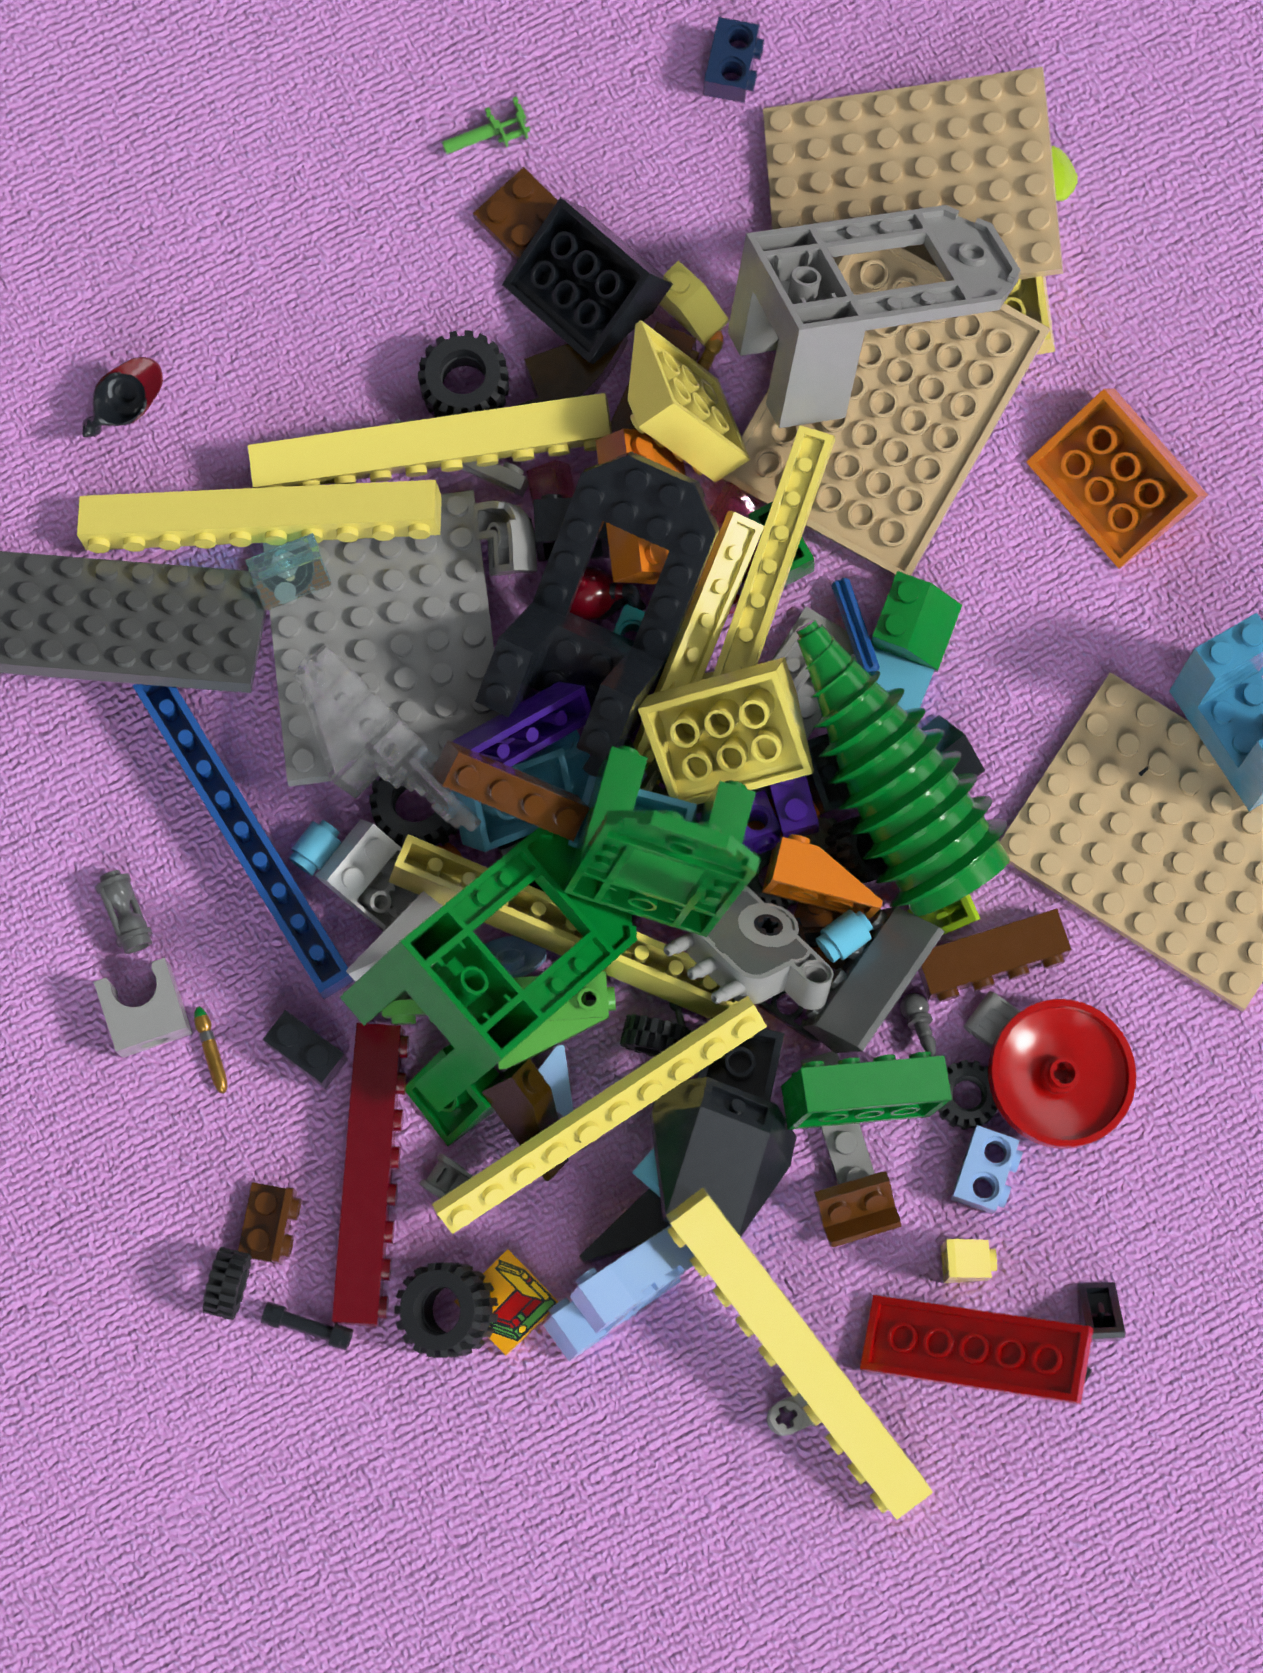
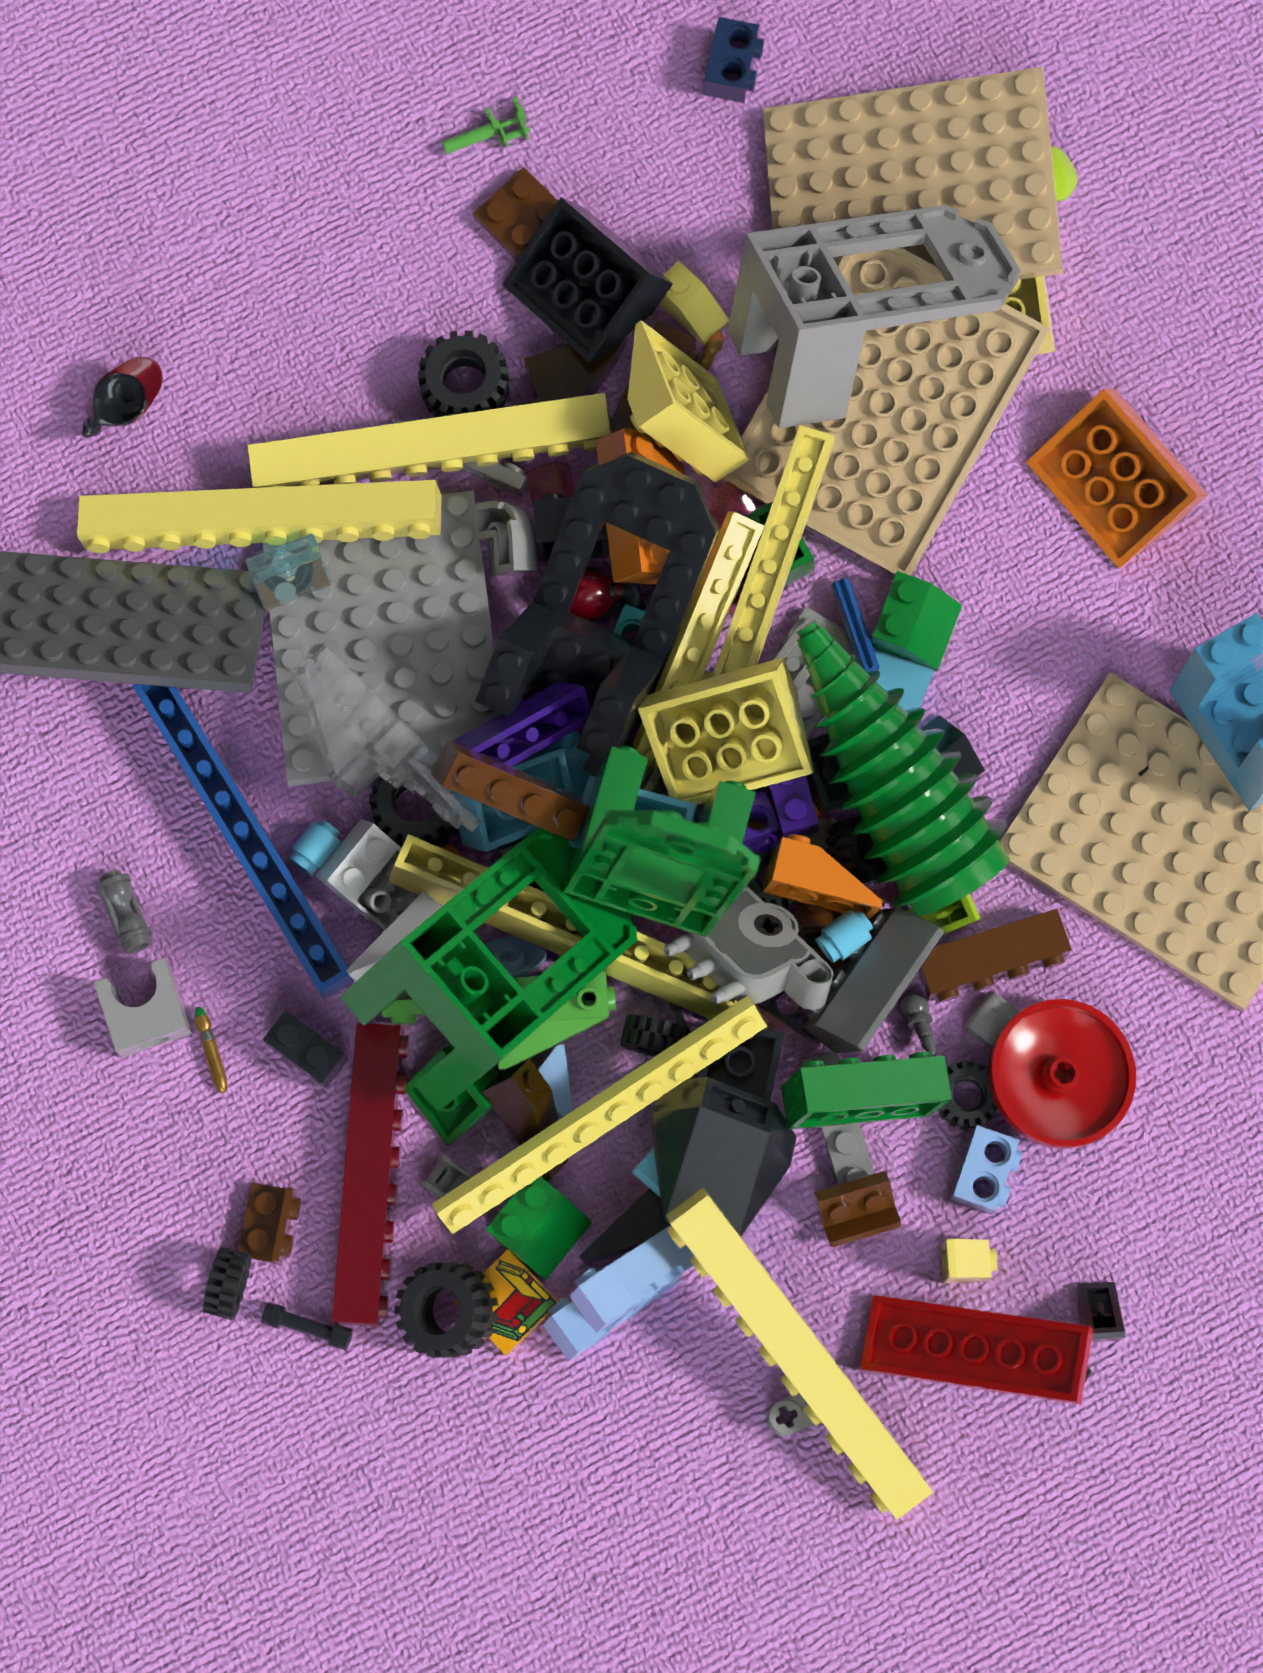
(539, 1226): none -> green slope

